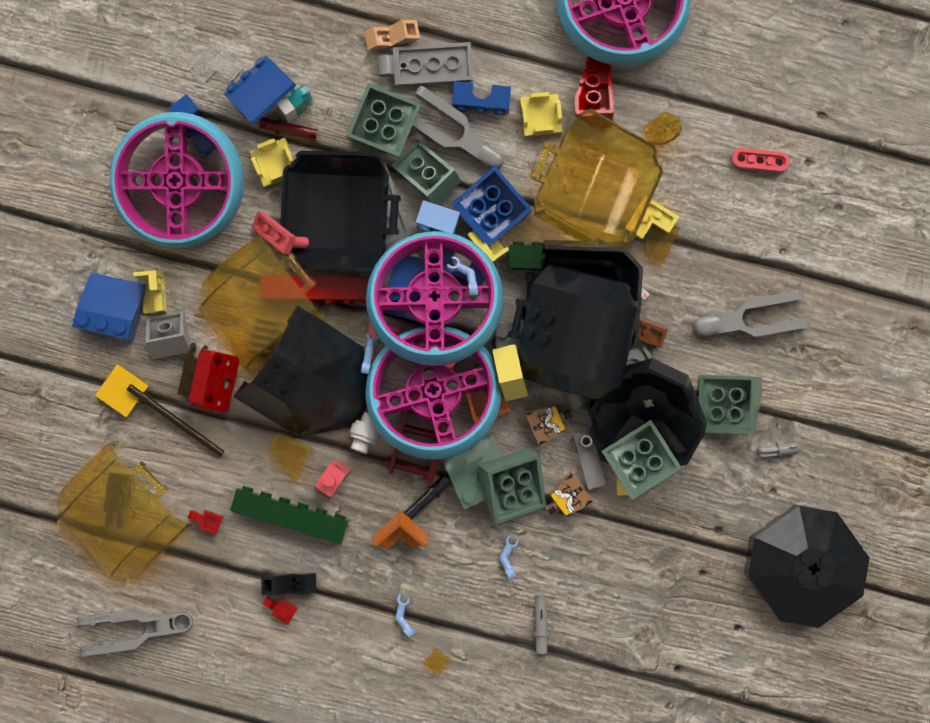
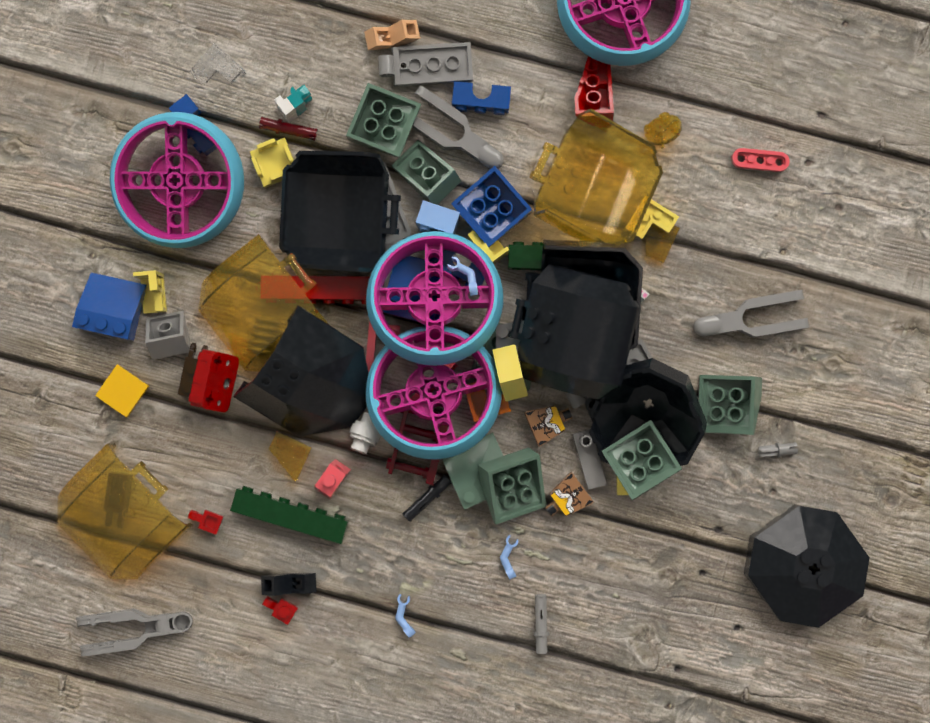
(144, 398): dark brown bar -> none
(259, 89): blue slope -> none
(277, 234): coral piece -> none
(368, 353): light blue arm -> none
(400, 527): orange panel -> none
(437, 661): clear yellow plate -> none
(541, 114): light yellow panel -> none
(652, 332): dark orange hinge -> none

